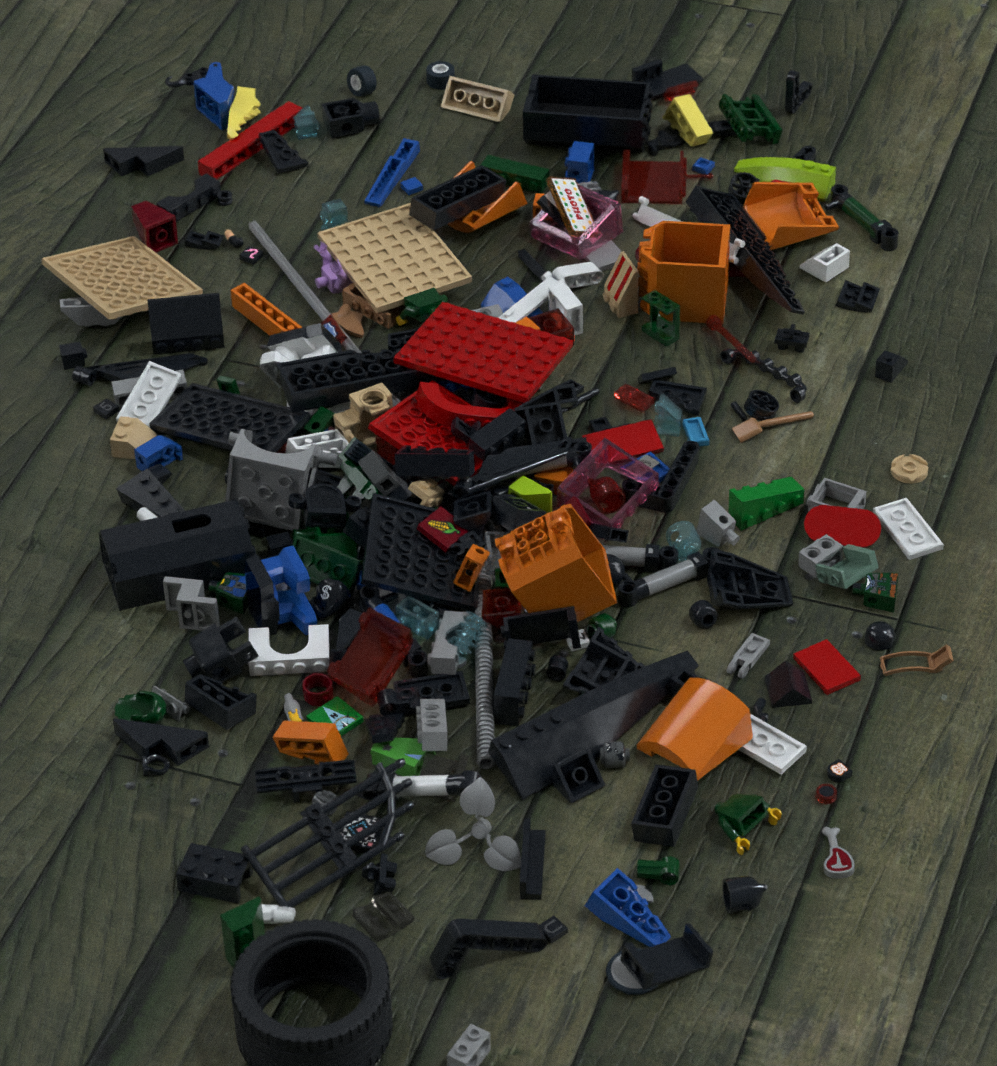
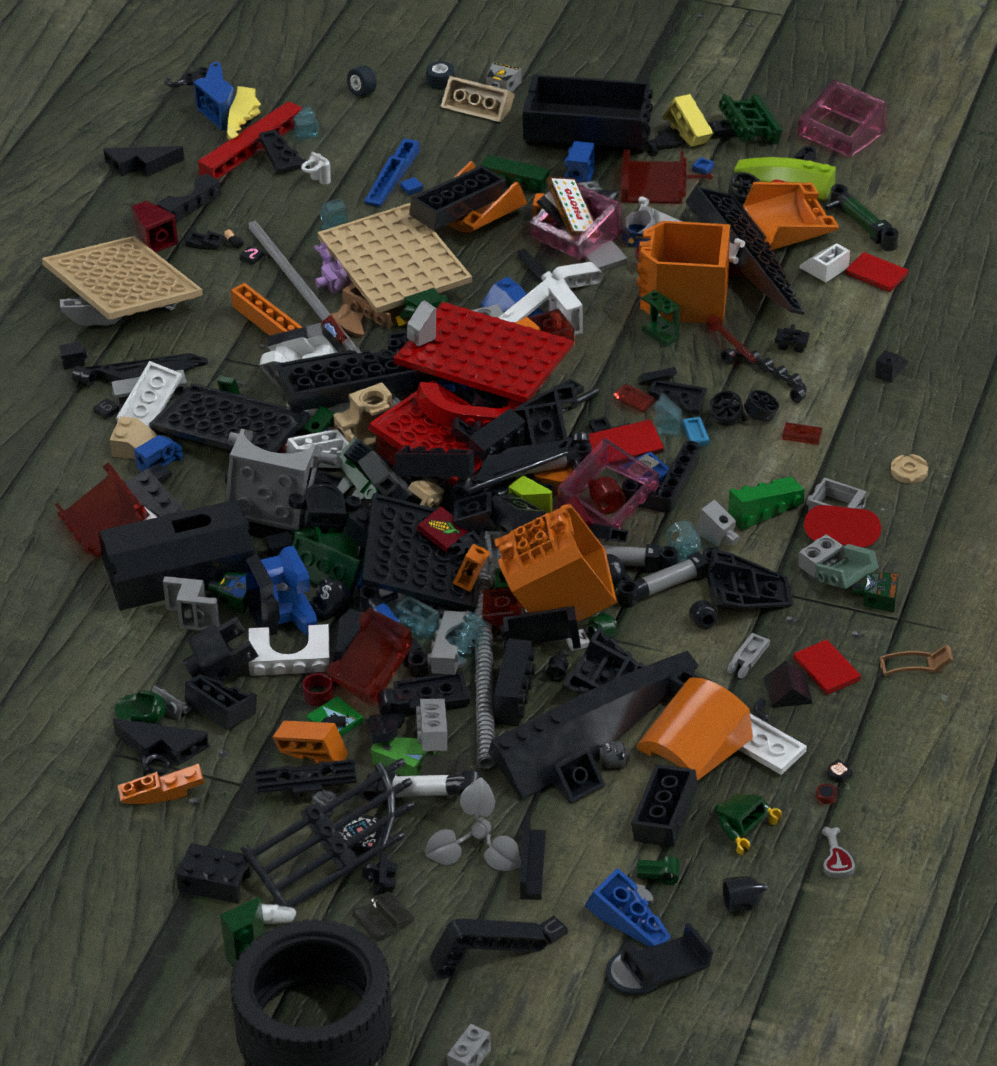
(102, 508): none -> clear red panel
(159, 789): none -> orange slope
(186, 323): black slope -> none
(224, 198): black bush -> none
(292, 708): light grey piece -> none
(318, 169): none -> white piece
(338, 720): none -> black arm
(349, 116): black brick -> none
(422, 324): none -> light grey slope
(503, 76): none -> light grey torso
(577, 437): none -> black tile
(622, 287): tan slope -> none
(636, 224): none -> piece
(661, 80): black bracket -> none
(680, 90): clear red hinge -> none
(726, 408): none -> black wheel
(751, 427): medium nougat piece -> none
(795, 93): black beam -> none
(802, 433): none -> clear red tile
(848, 103): none -> clear pink windscreen
(856, 297): black slope -> none
(876, 272): none -> red tile
(879, 635): black hair -> none
(908, 528): white tile -> none

